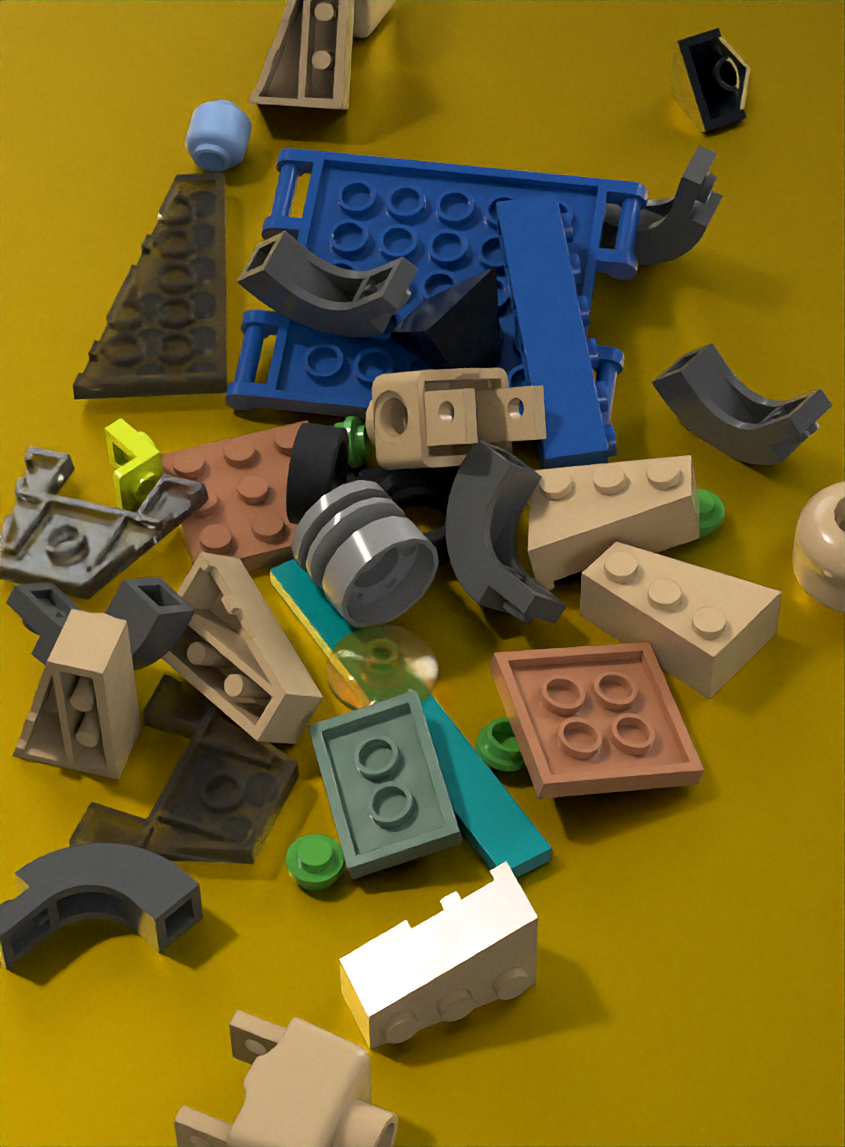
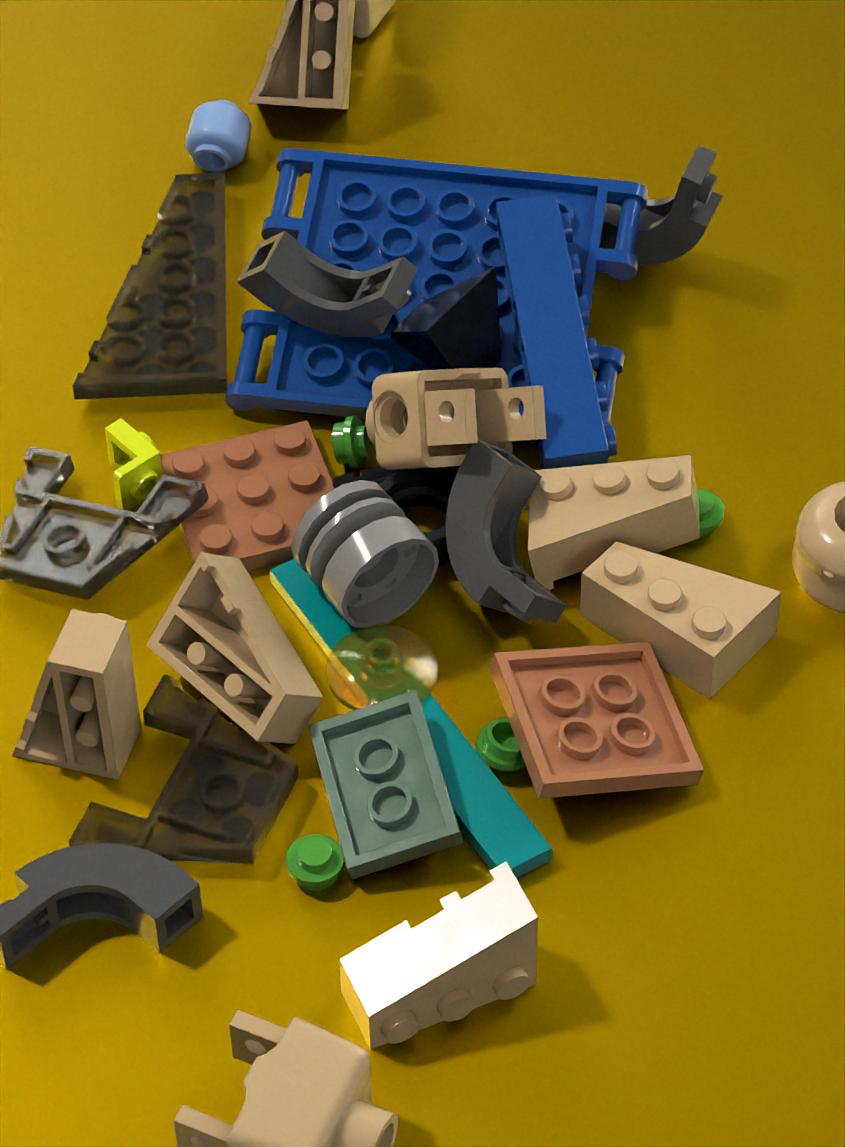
(149, 605): dark grey arch -> none
(315, 467): black tyre -> none
(709, 80): black slope -> none
(732, 416): dark grey arch -> none

